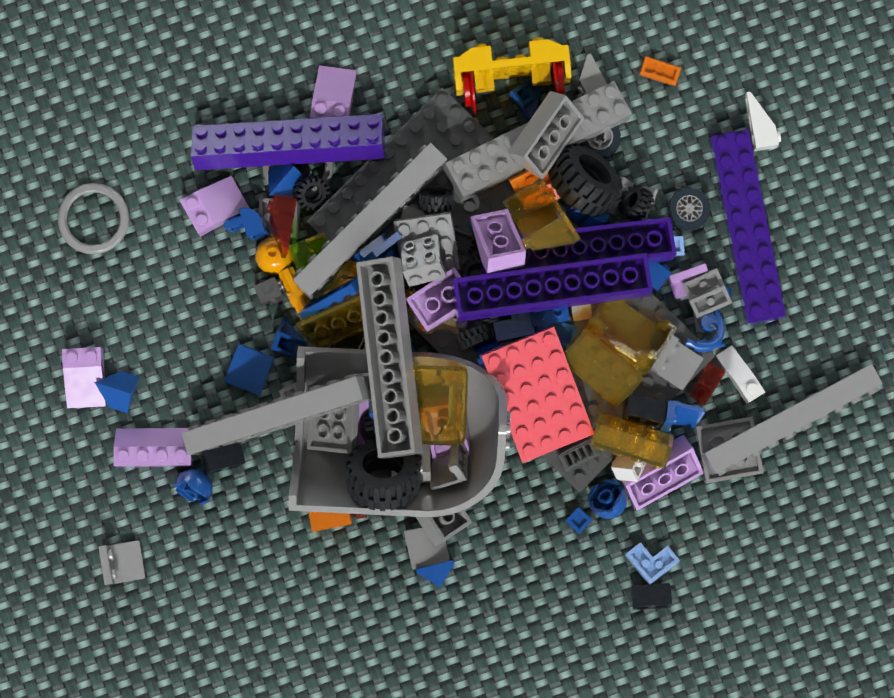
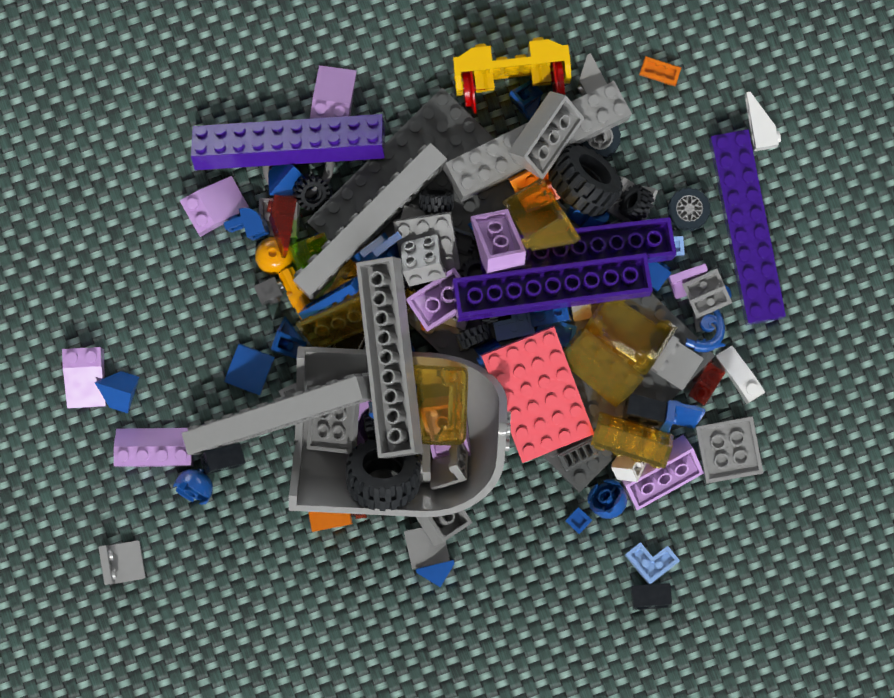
(99, 248): light grey wedge -> none
(792, 419): light grey brick -> none

